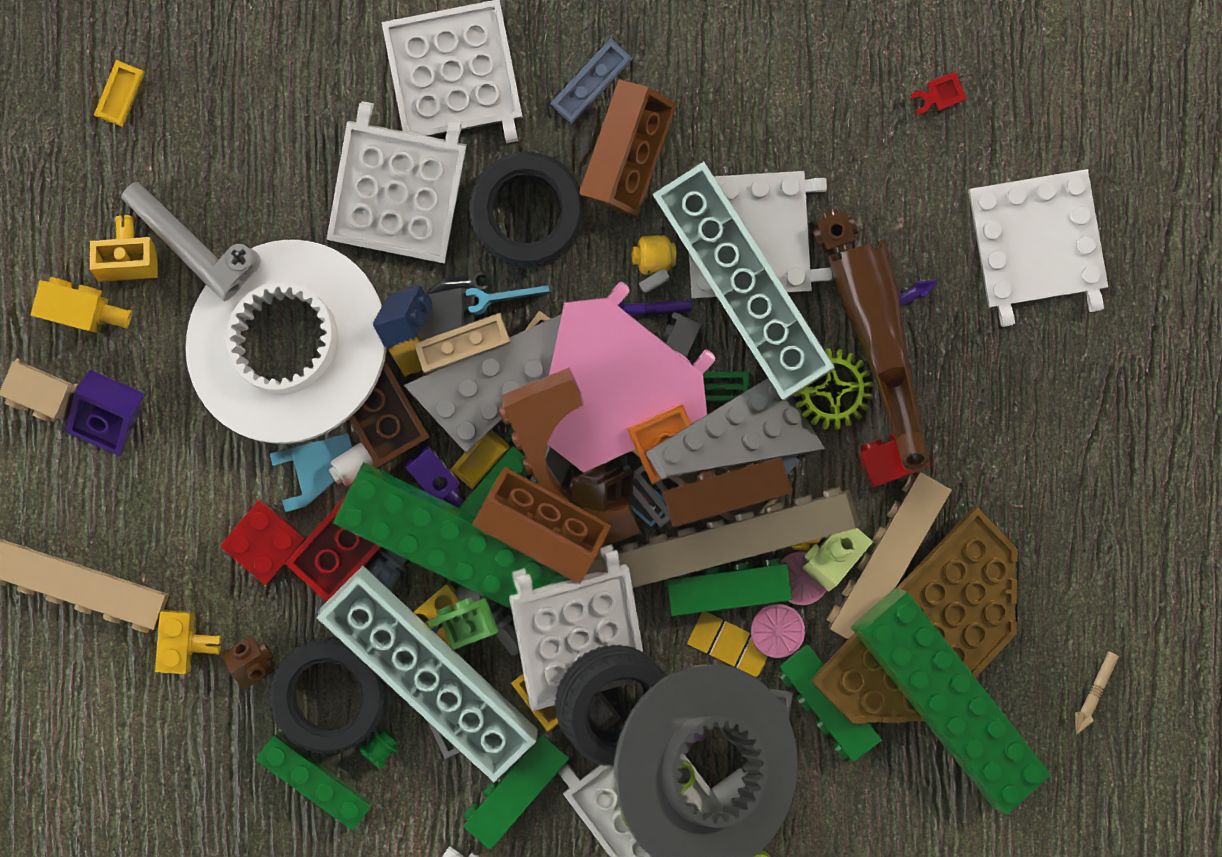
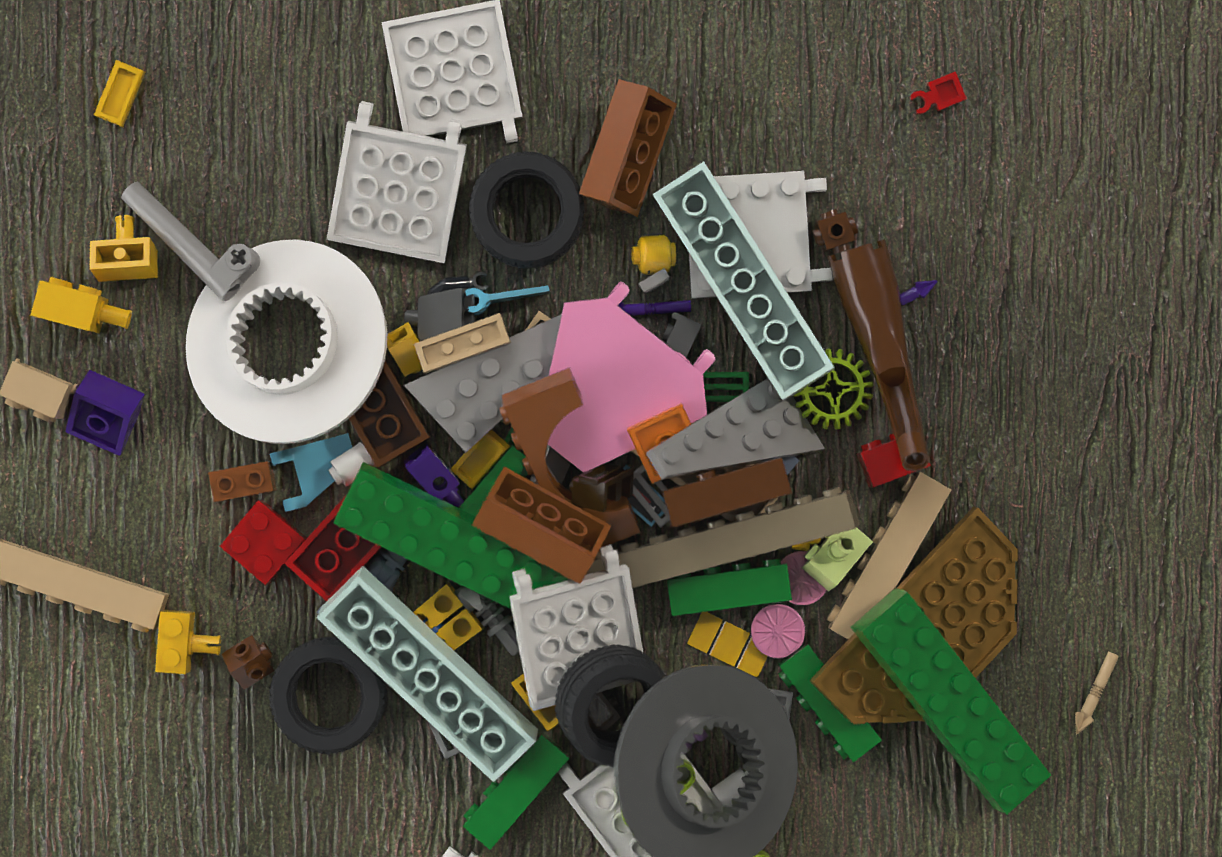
(242, 481): none -> dark orange brick
(314, 781): green brick -> none
(379, 748): green brick -> none
(402, 316): dark blue brick -> none
(467, 622): bright green bracket -> none
(591, 81): sand blue tile -> none
(1038, 241): white plate -> none

